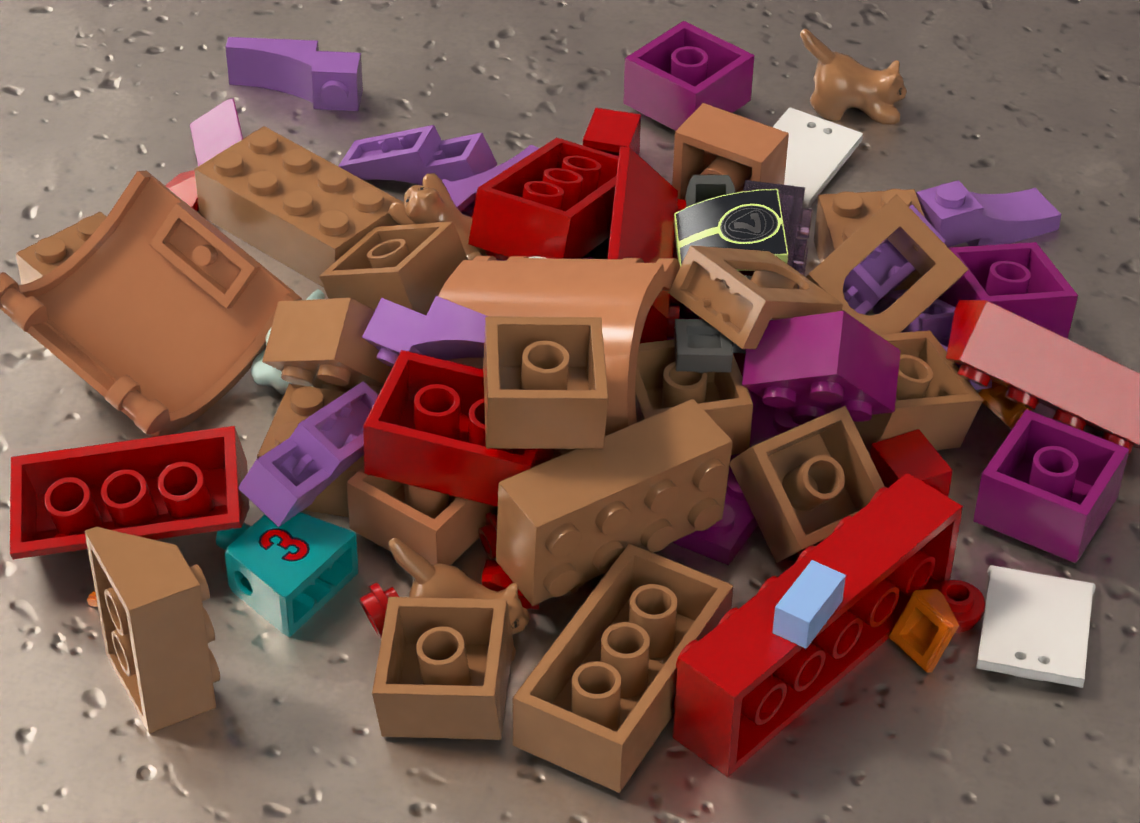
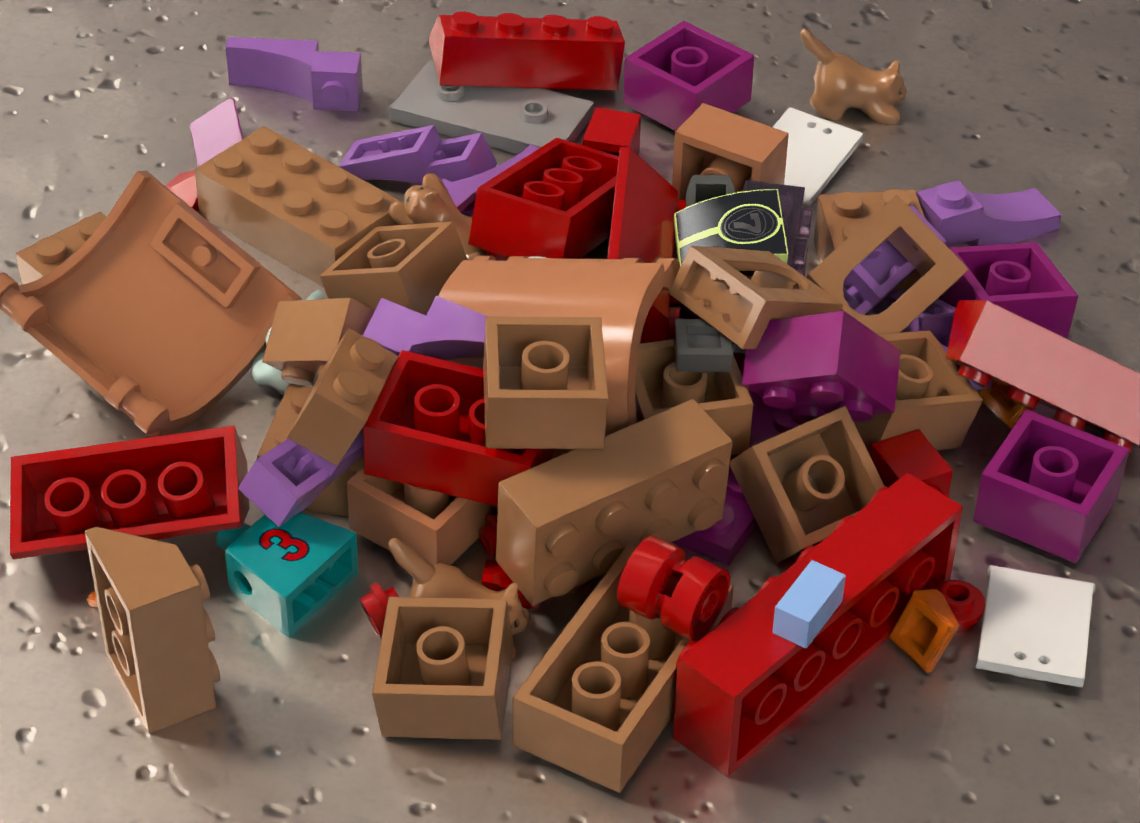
(342, 397): none -> medium nougat brick
(505, 115): none -> light grey plate
(527, 51): none -> red slope
(667, 584): none -> red wheel

